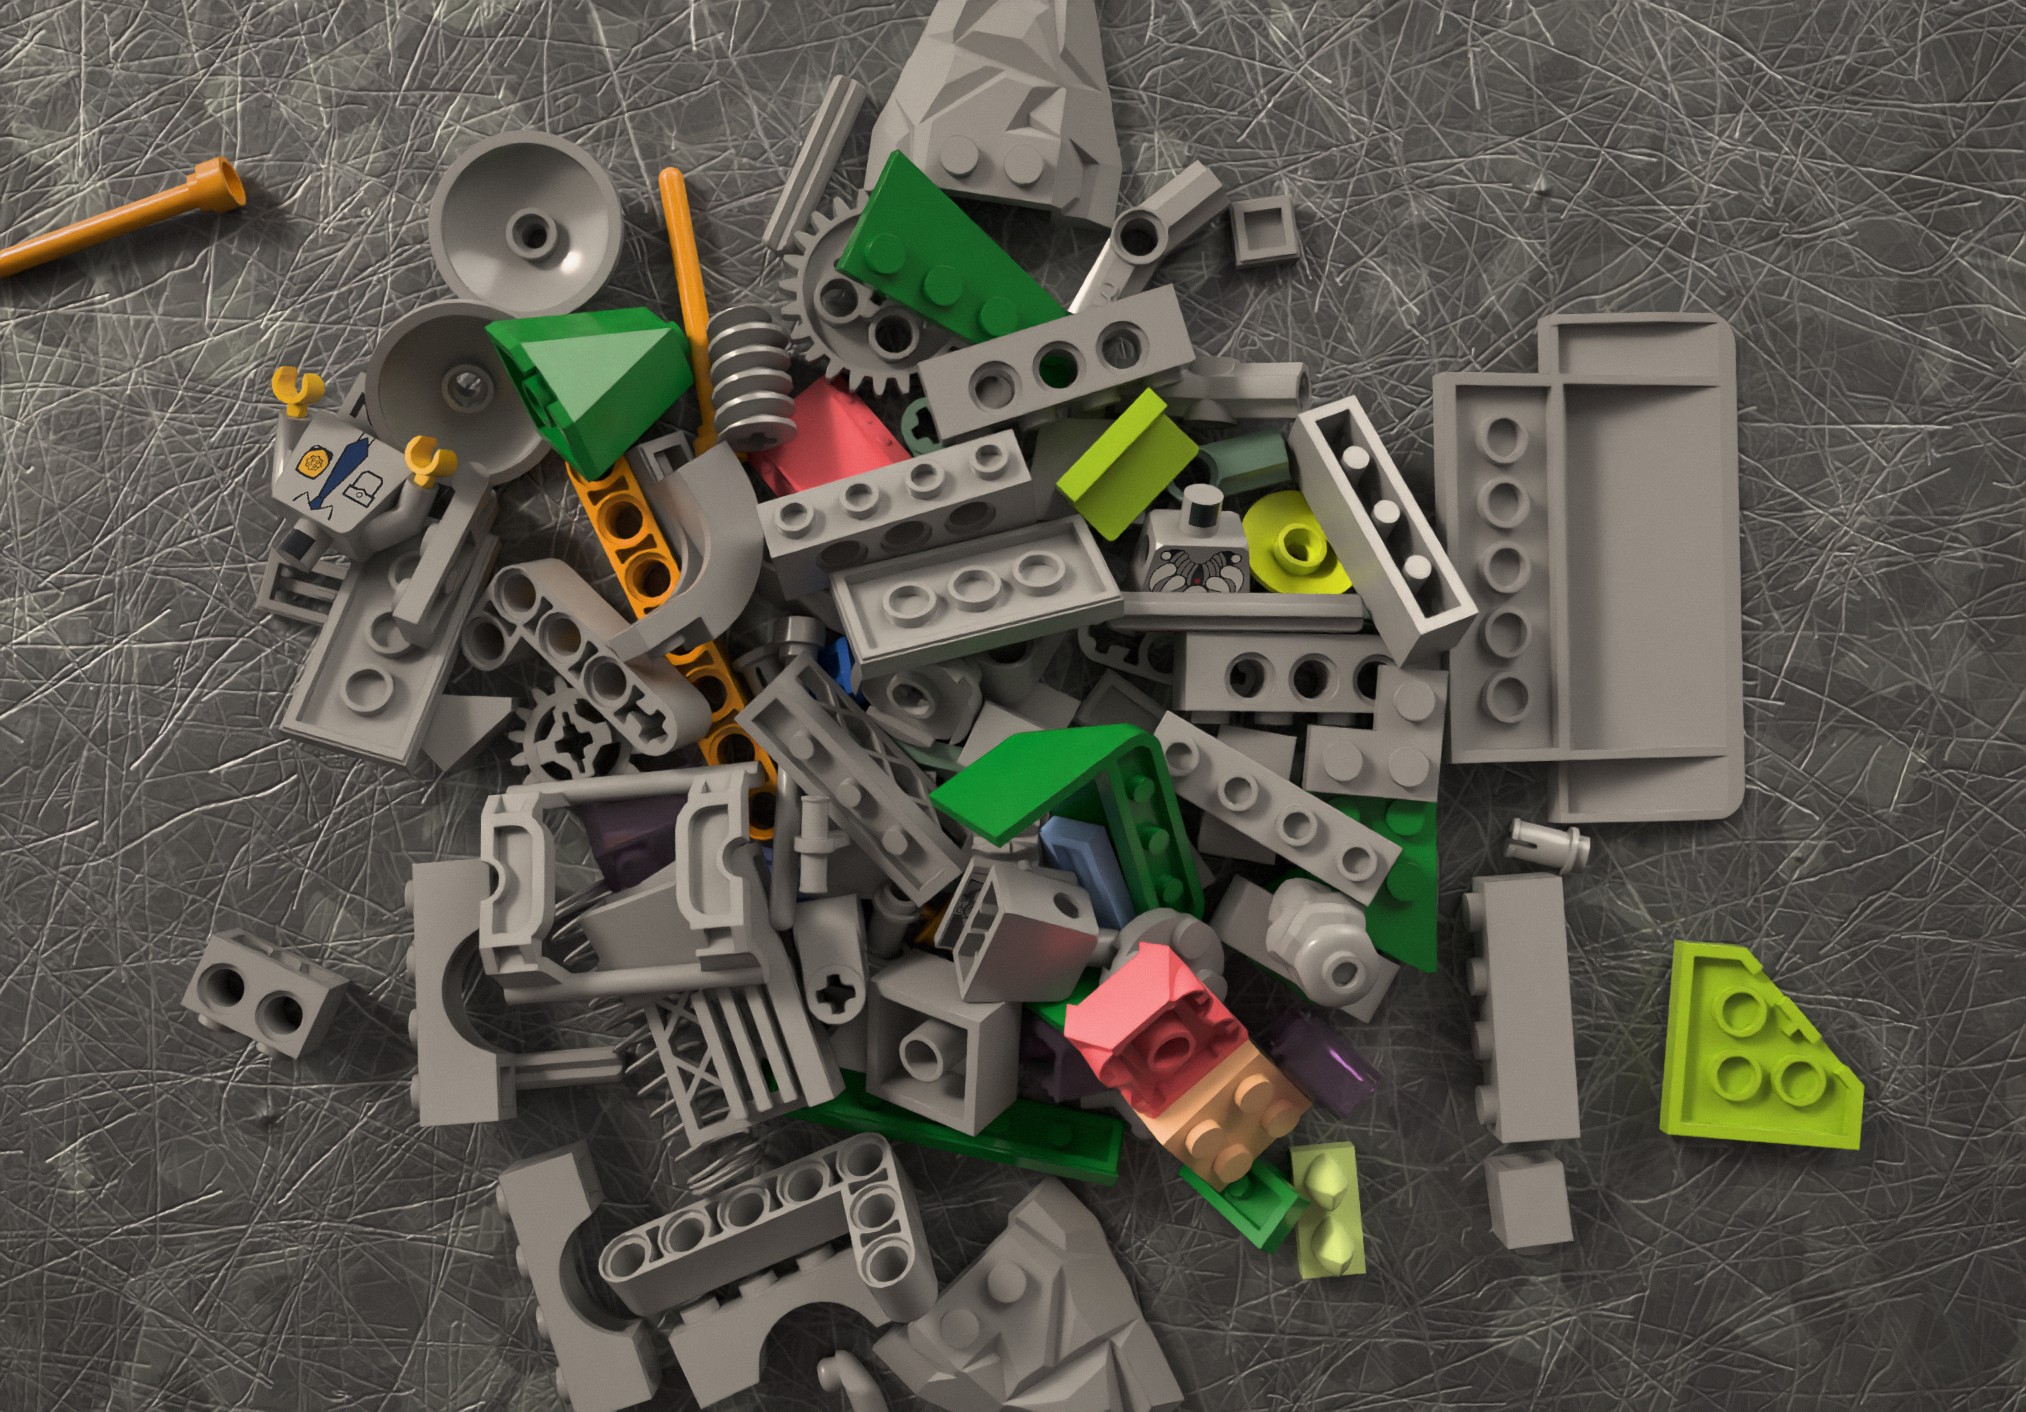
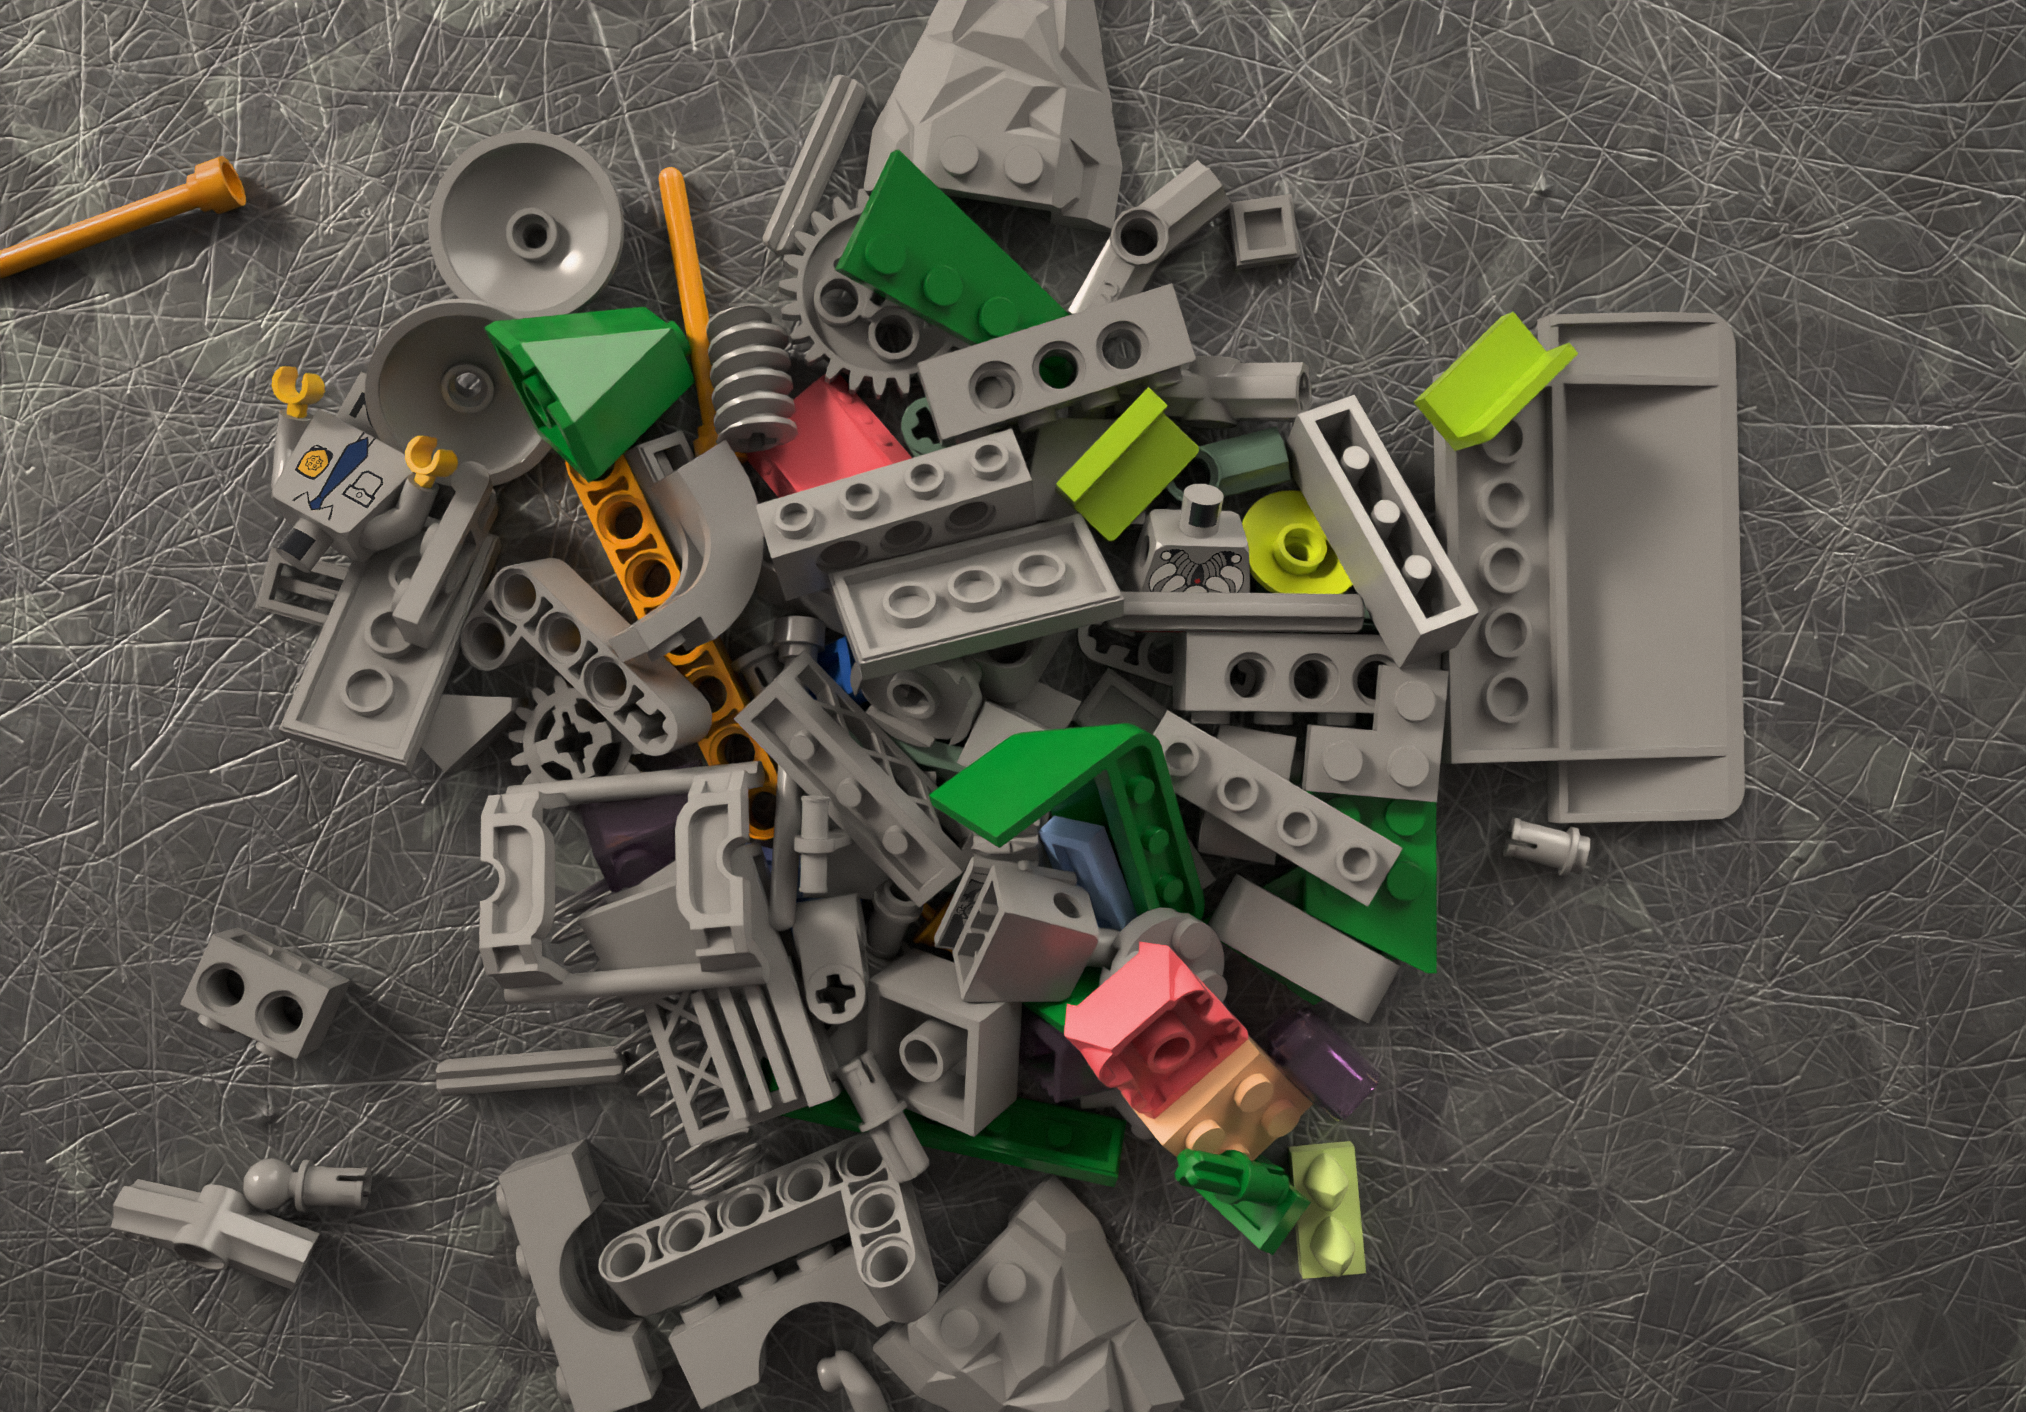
(214, 1230): none -> light grey piece
(273, 1183): none -> light grey pin
(458, 1070): light grey arch -> none
(883, 1117): none -> light grey axle
(1232, 1177): none -> green axle
(1322, 942): light grey head -> none
(1491, 383): none -> lime panel
(1523, 1007): light grey brick -> none
(1528, 1201): light grey brick -> none
(1749, 1059): lime plate -> none

